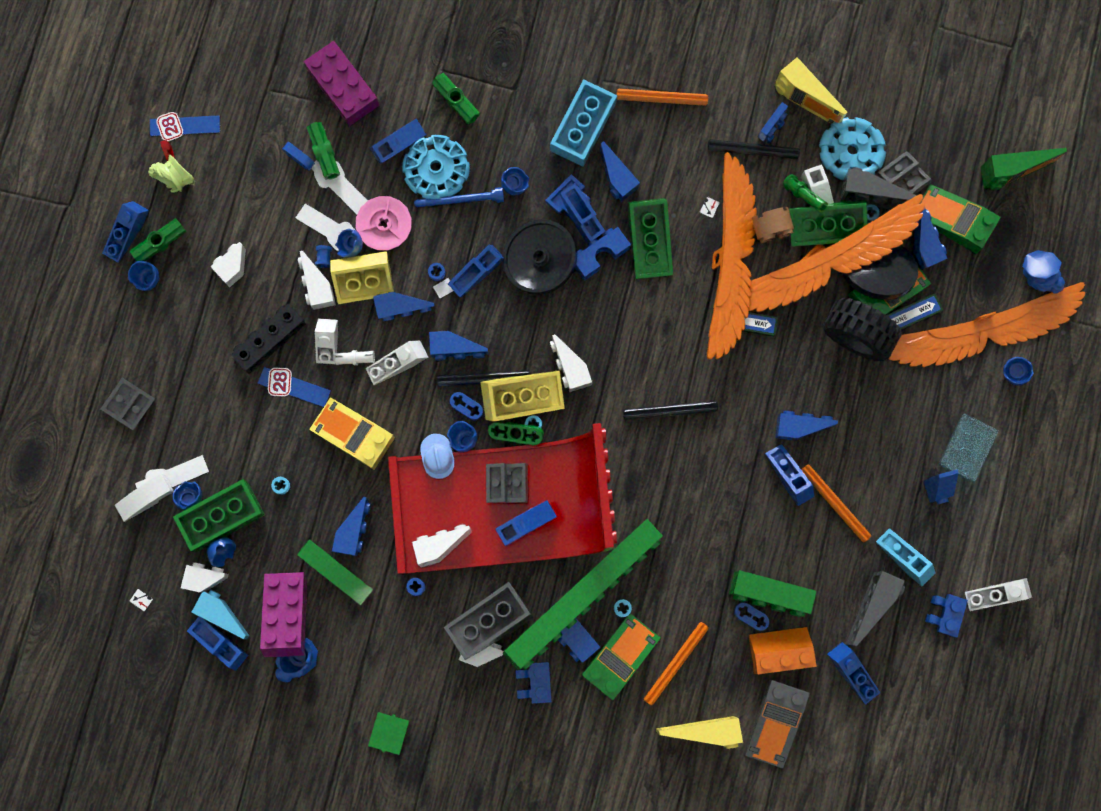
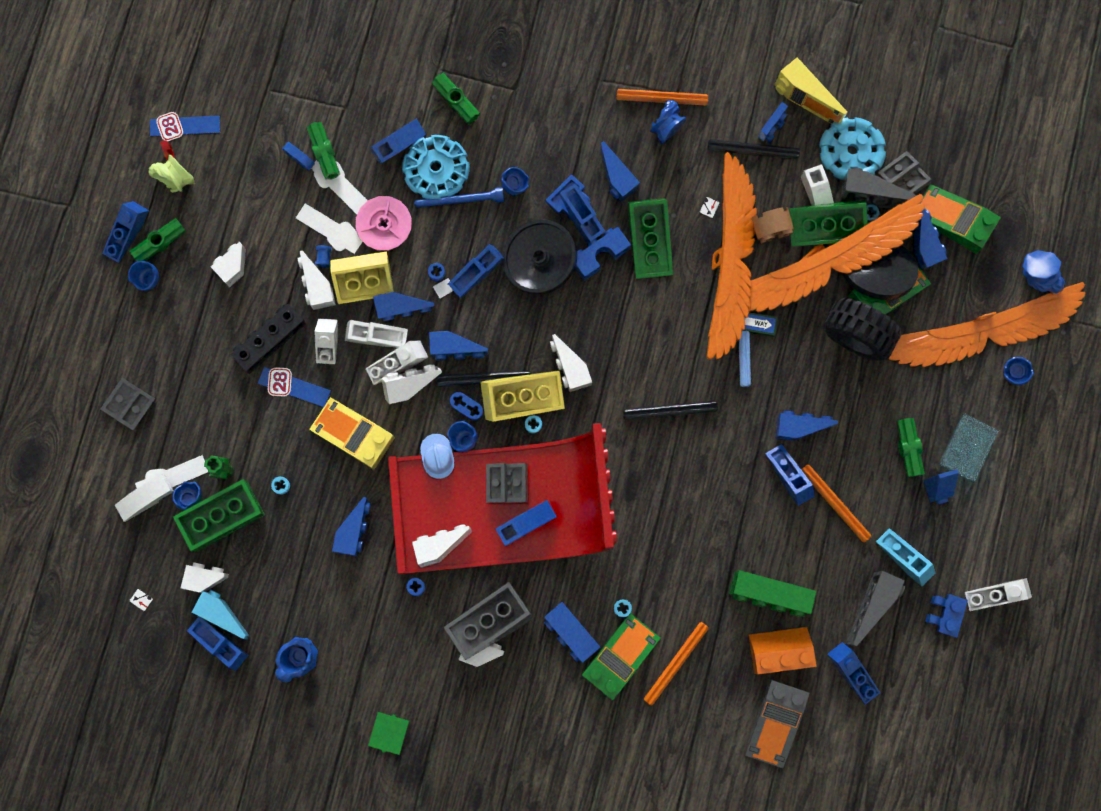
(219, 467): none -> green piece
(220, 550): blue hair -> none
(283, 615): magenta brick -> none
(335, 572): green slope -> none
(341, 83): magenta brick -> none
(349, 243): blue hair -> none
(355, 357): white pin -> none
(375, 334): none -> white slope
(405, 385): none -> white slope
(503, 426): green beam -> none
(539, 683): blue plate -> none
(579, 598): green brick -> none
(583, 123): medium azure brick -> none
(668, 122): none -> blue piece
(716, 731): light yellow slope -> none
(744, 359): none -> light blue axle
(748, 620): blue beam -> none
(801, 190): green pin -> none
(910, 447): none -> green piece
(916, 312): tile -> none
(1007, 168): green slope -> none

